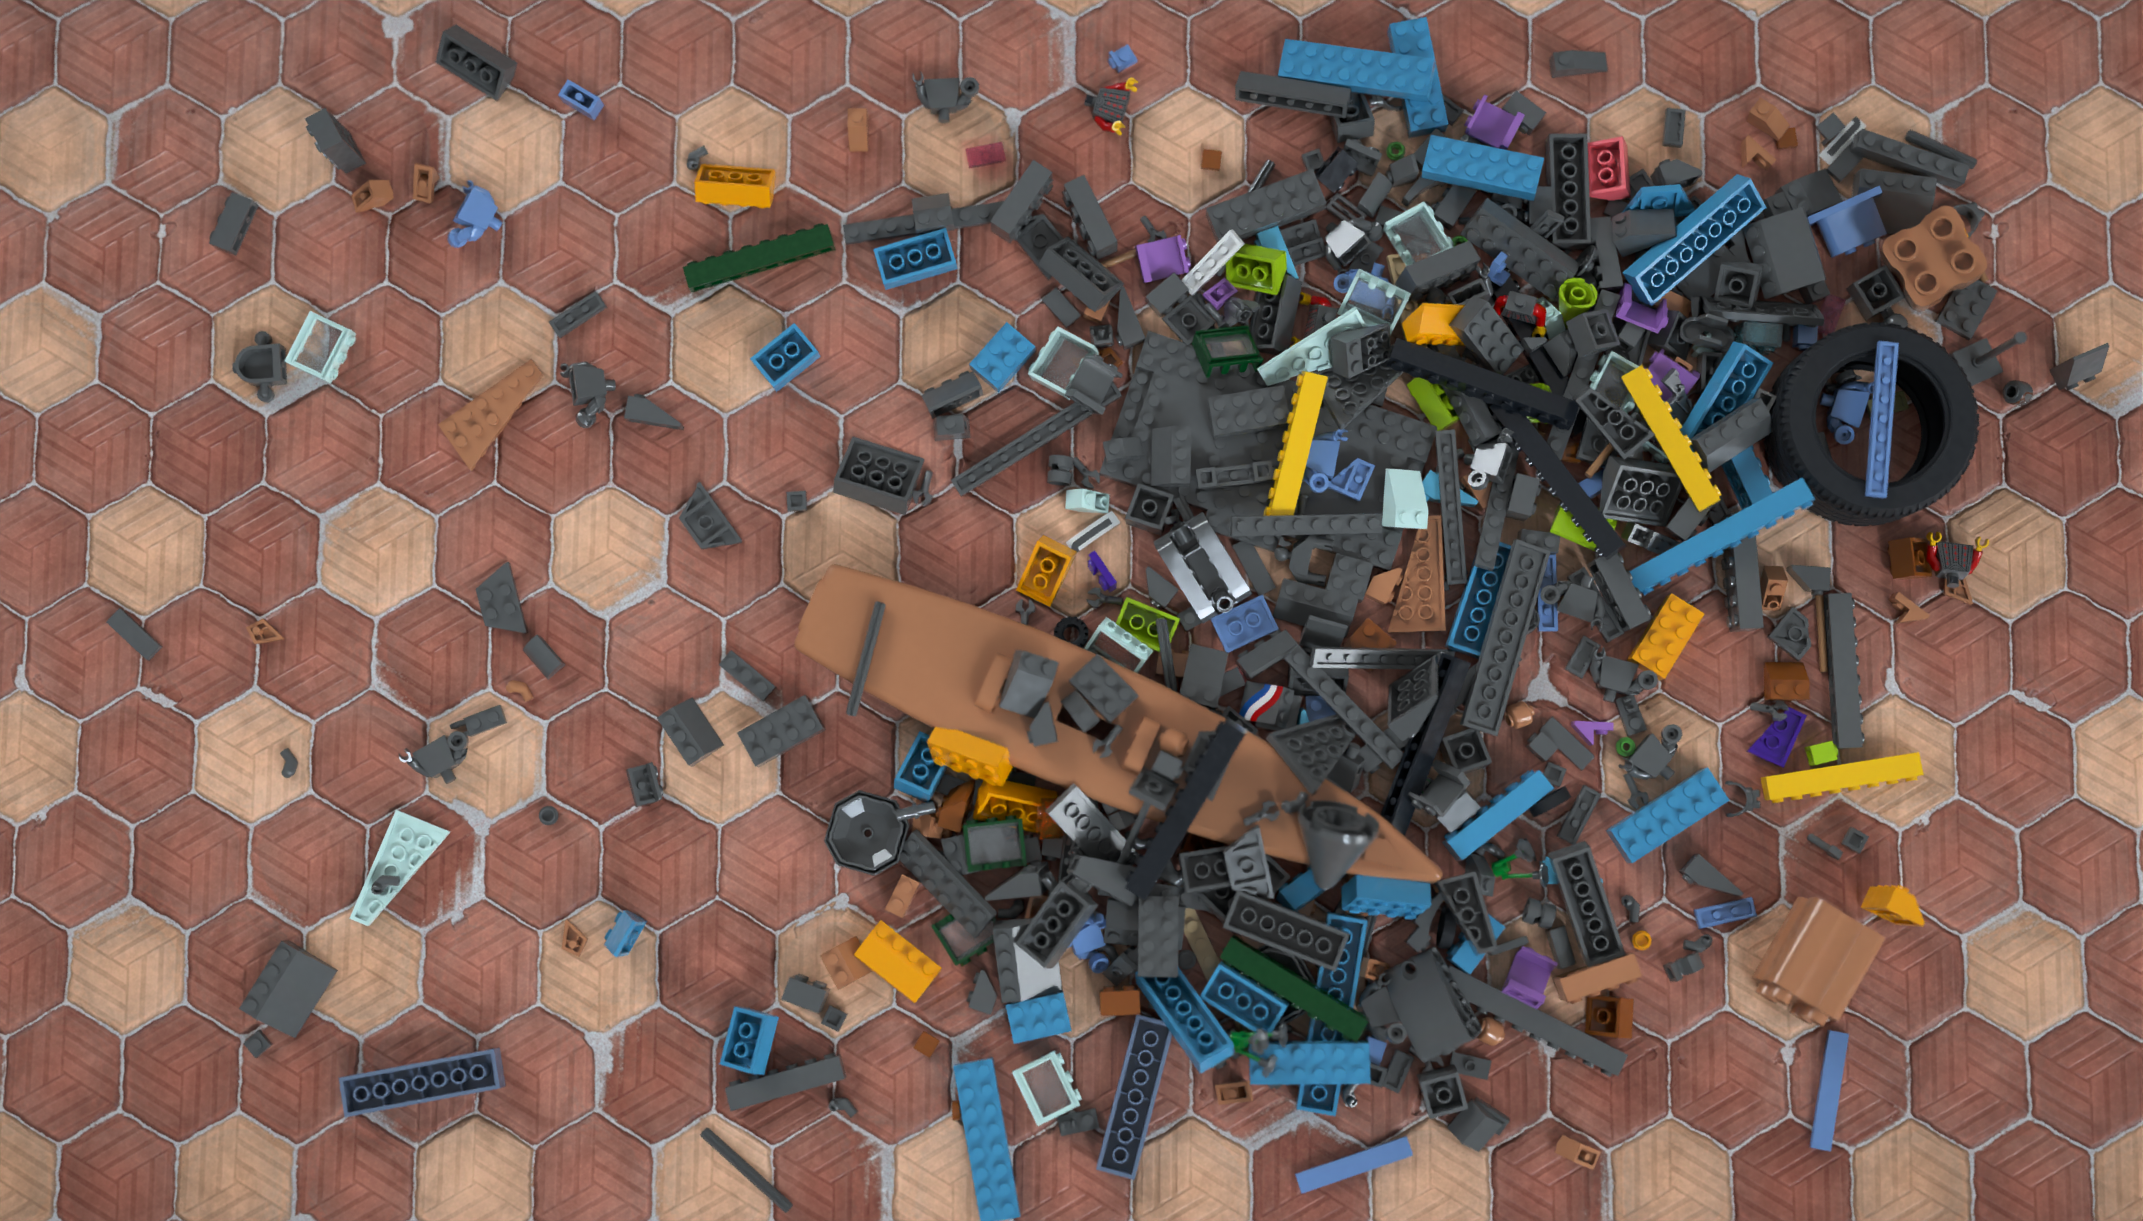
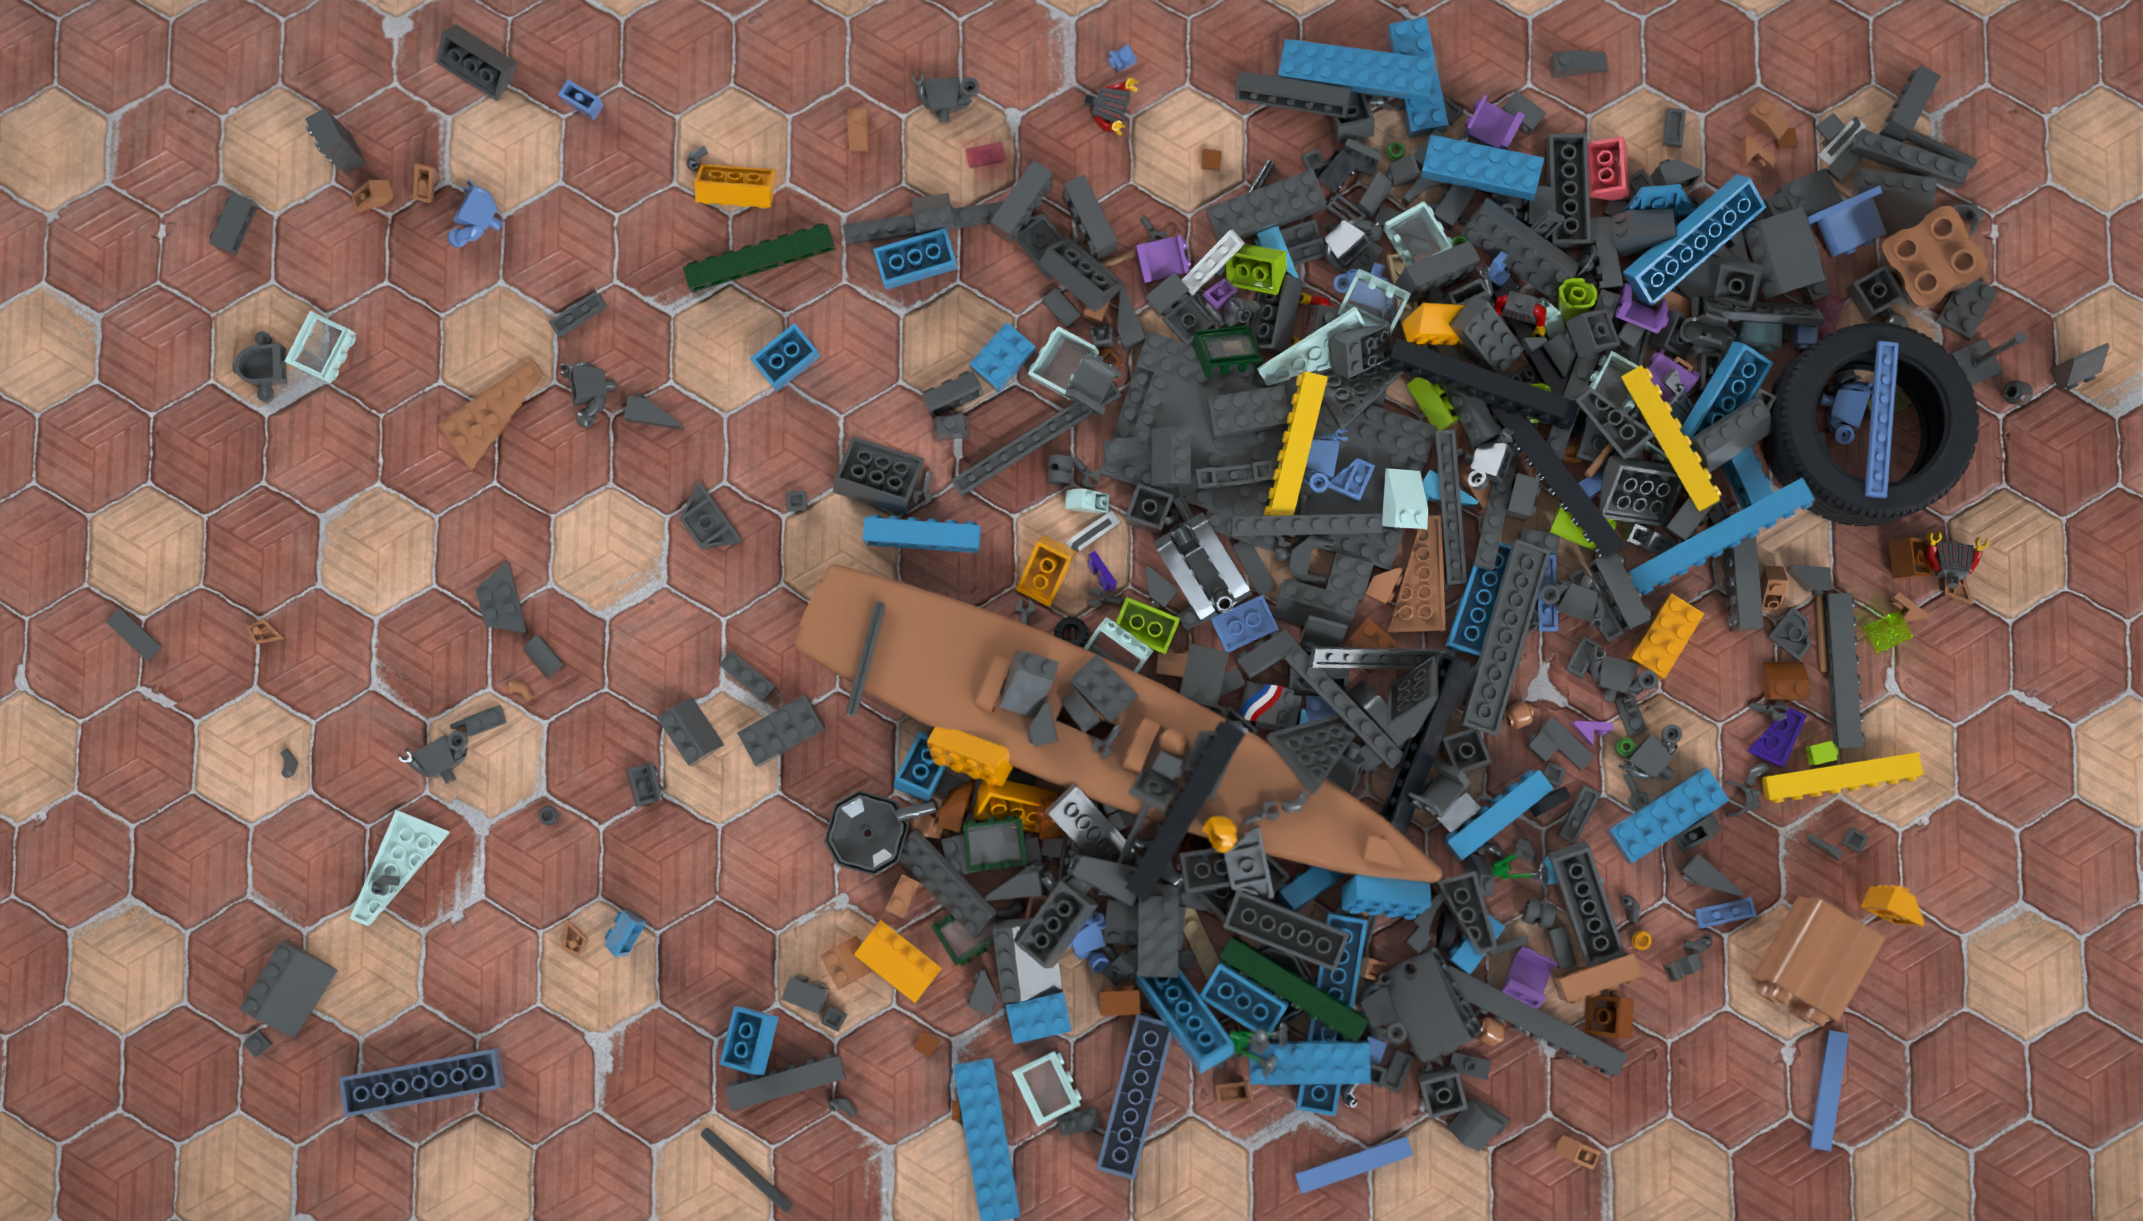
(922, 534): none -> dark azure brick
(1166, 654): dark grey axle -> none
(1221, 833): none -> light orange hair
(1334, 838): dark grey cone -> none
(1375, 707): none -> dark grey slope
(1698, 832): none -> dark grey slope
(1756, 771): none -> dark grey arm
(1888, 632): none -> clear neon green bracket
(1910, 104): none -> dark grey wedge

